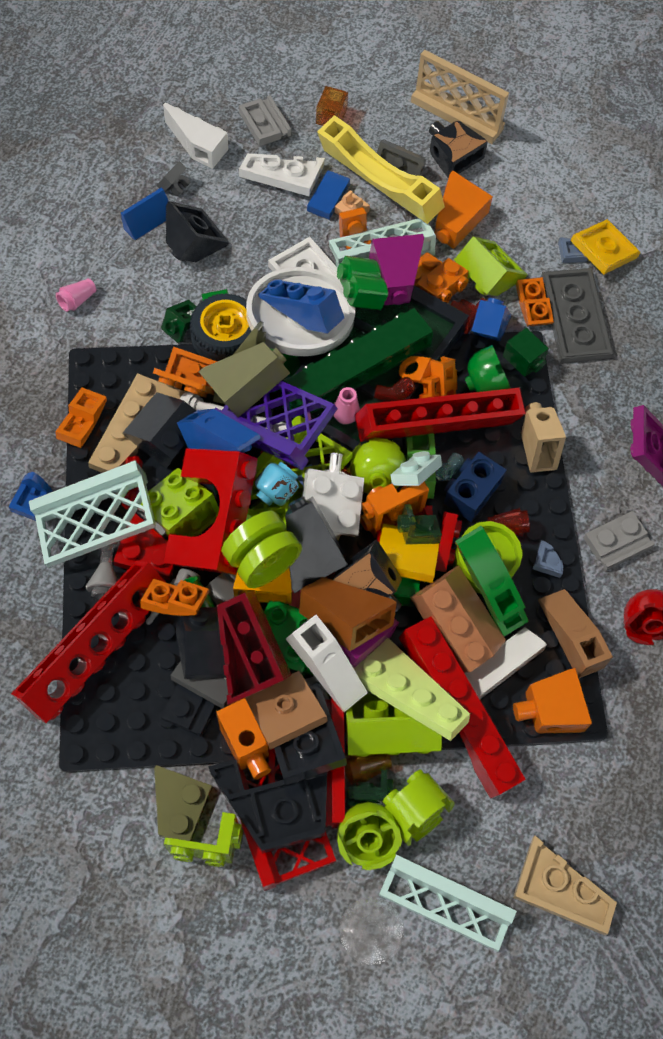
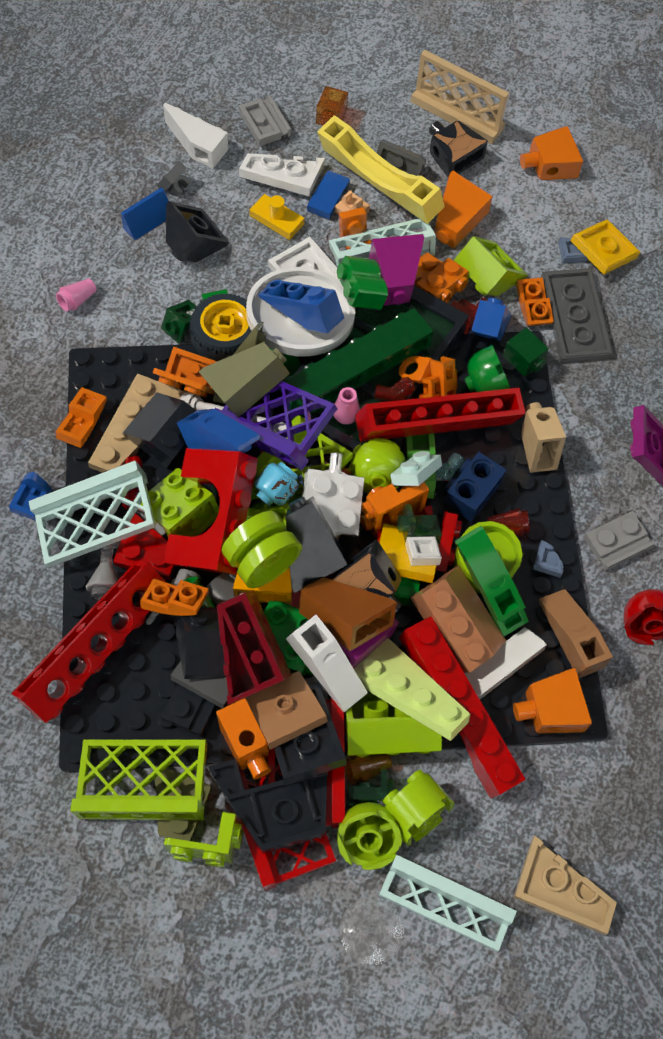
(140, 806): none -> lime fence
(276, 216): none -> yellow tile
(423, 551): none -> white tile
(553, 155): none -> orange torso

